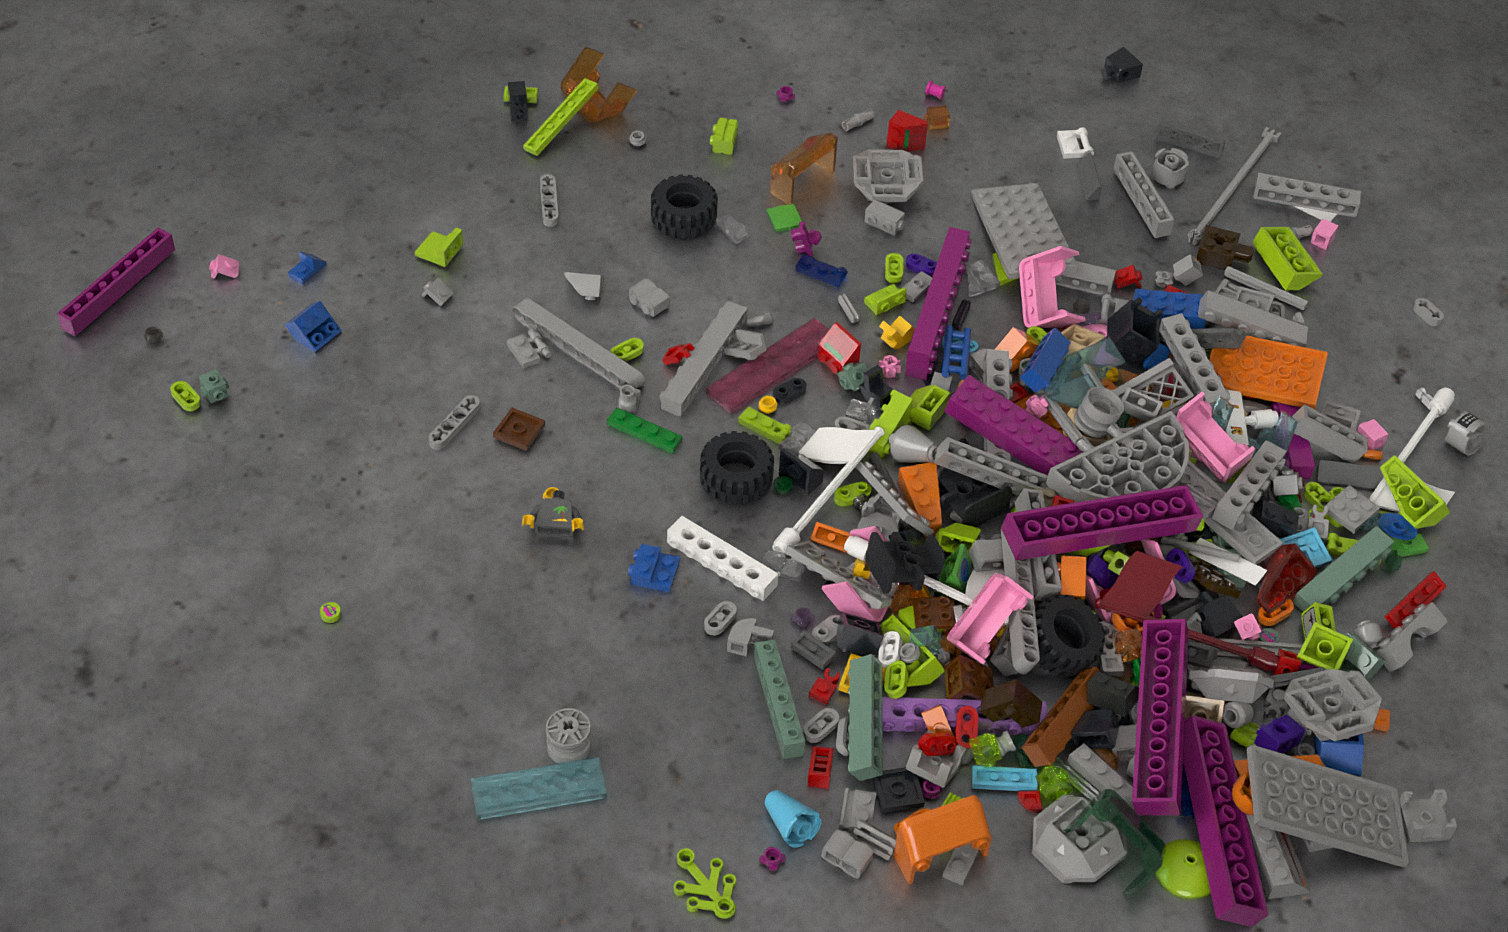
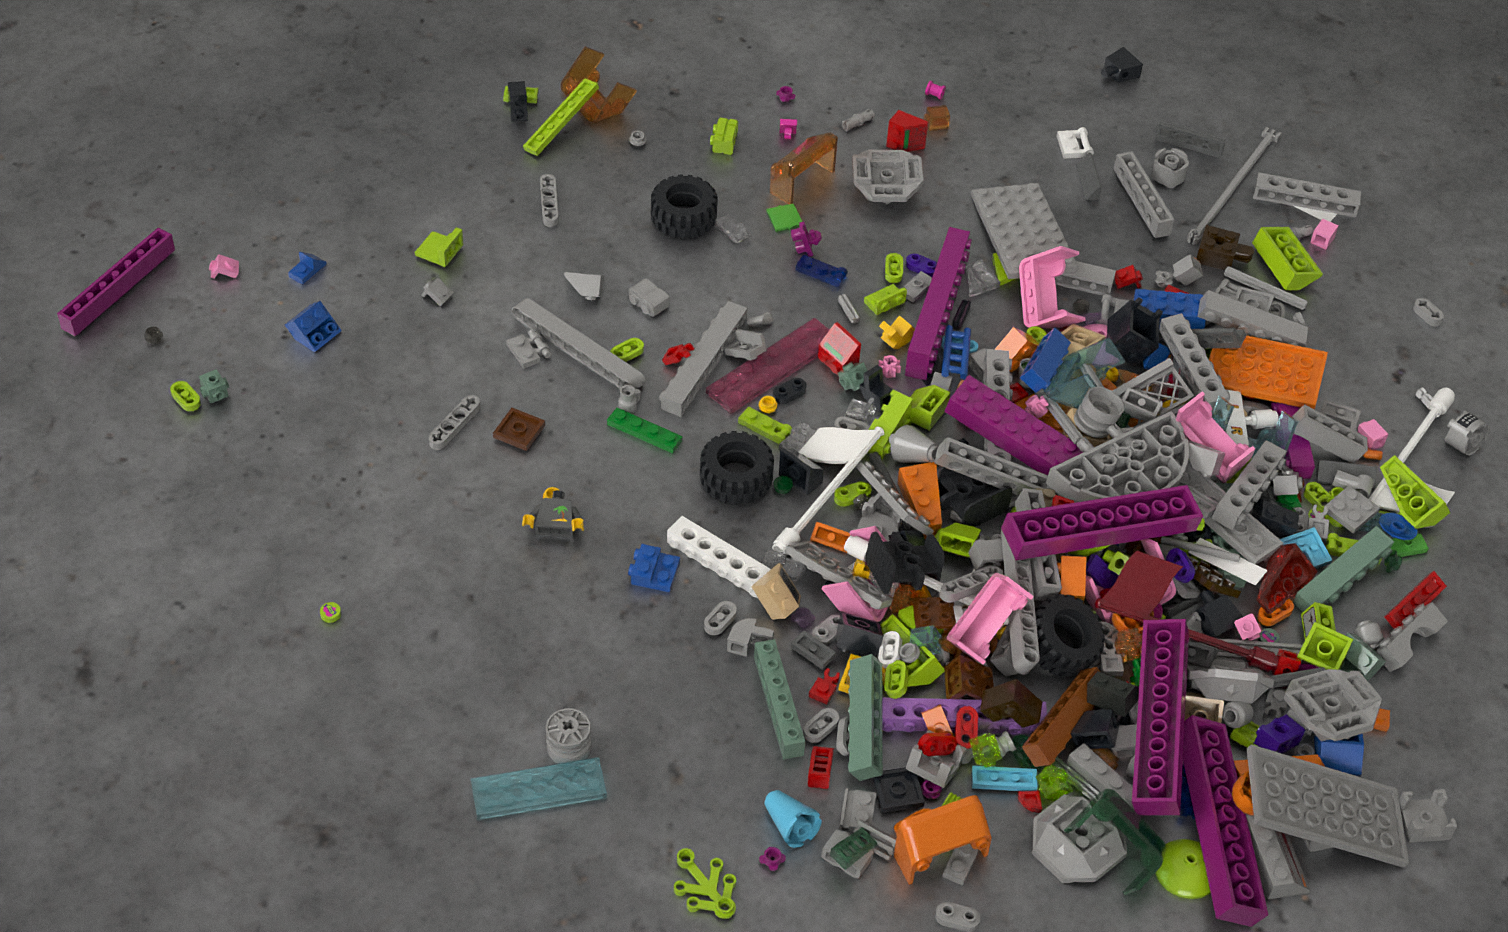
(777, 593): none -> tan slope
(787, 127): none -> dark pink tile
(846, 861): none -> clear green slope
(884, 217): light grey brick -> none
(953, 590): none -> light grey beam
(956, 570): bright green slope -> none
(957, 917): none -> light grey plate
(1205, 459): none -> light grey slope
(1362, 483): none -> light grey piece

